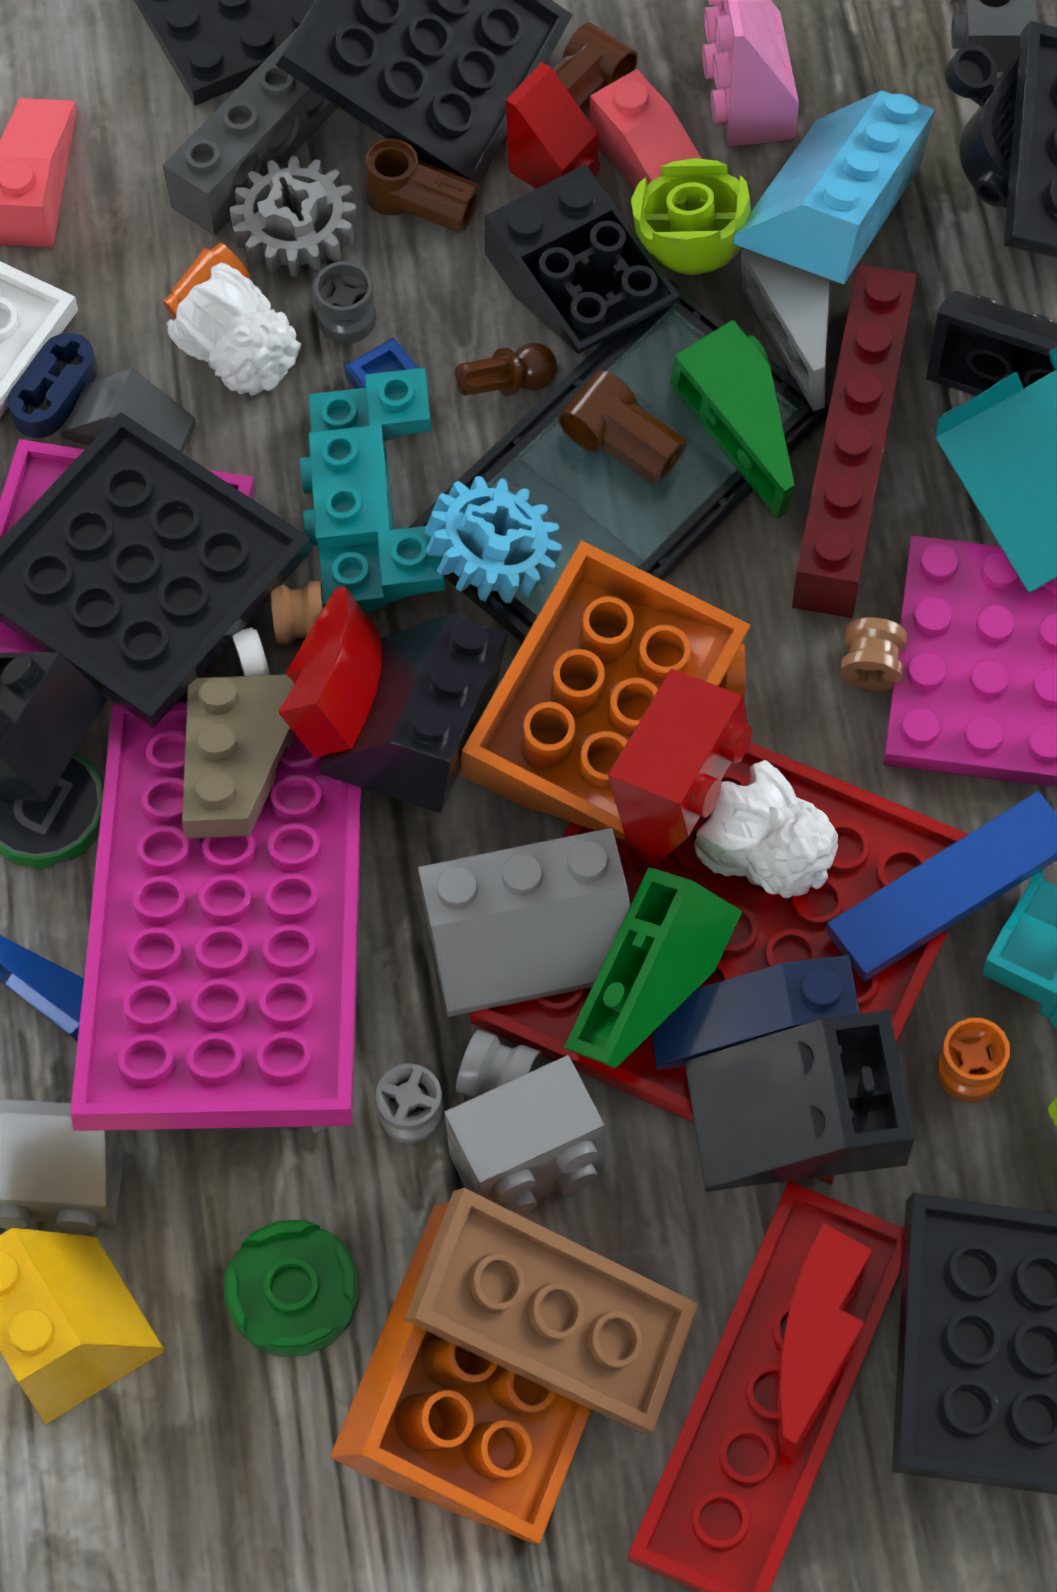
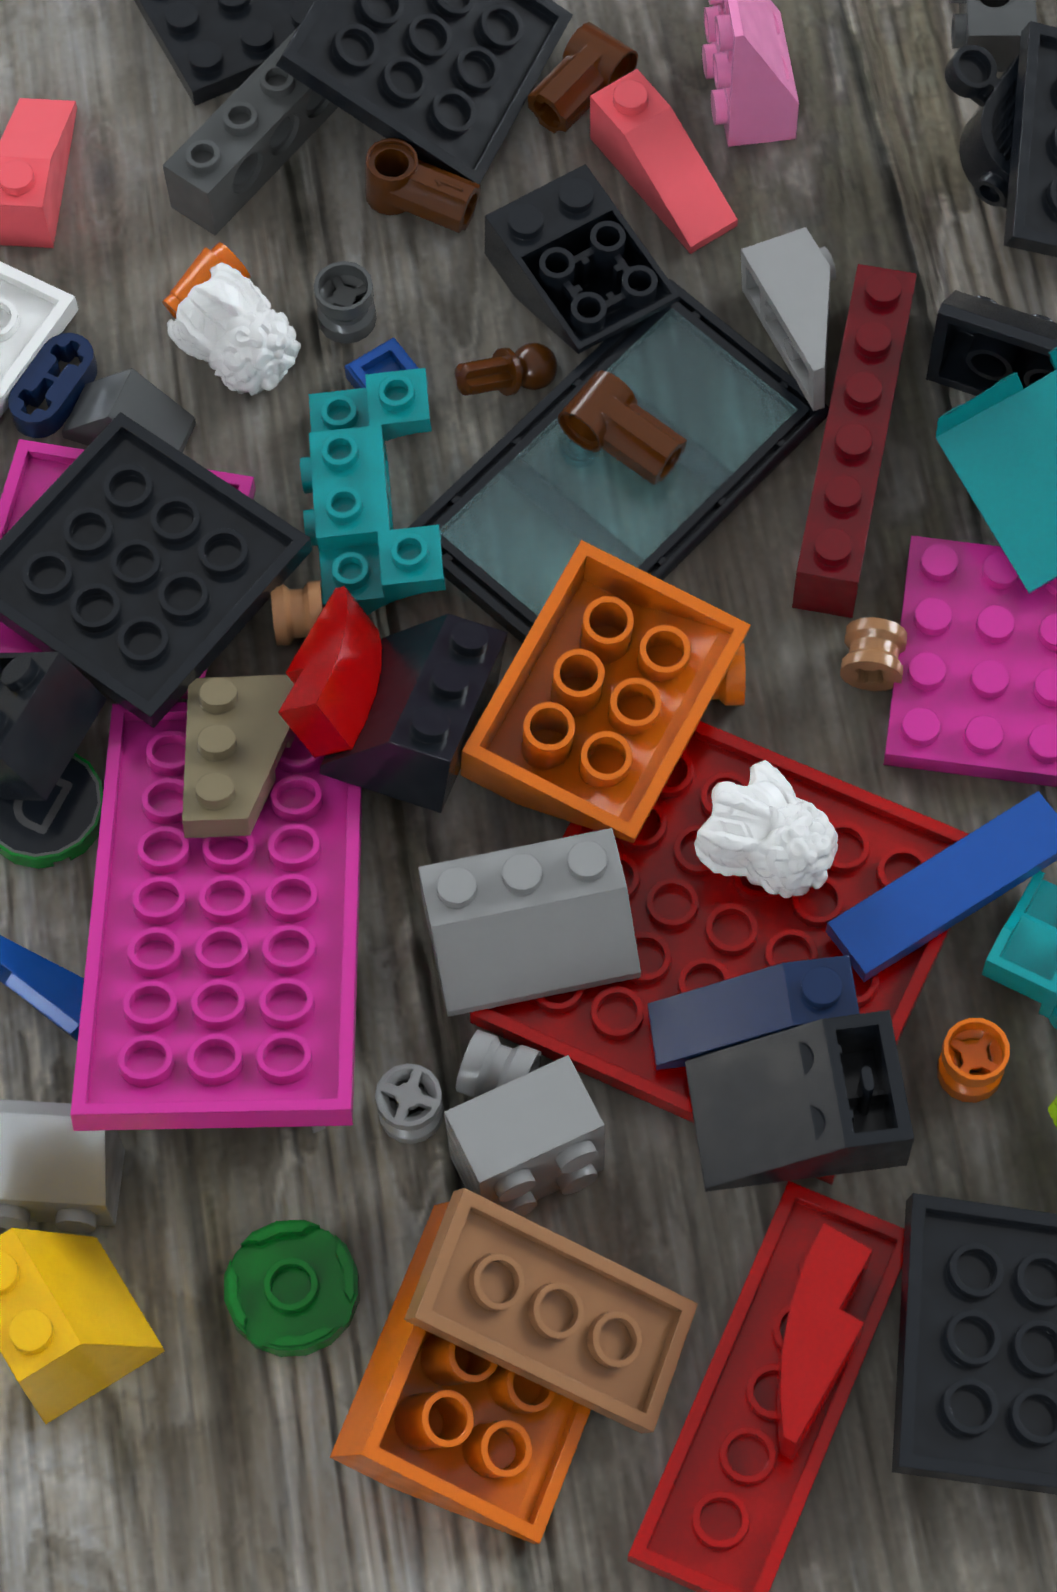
(250, 653): white tile -> none
(294, 216): light grey gear -> none
(492, 539): medium azure gear -> none
(547, 131): red slope -> none
(655, 963): green slope -> none
(676, 764): red slope -> none
(691, 215): lime cylinder -> none
(734, 398): green slope -> none
(840, 185): medium azure slope -> none

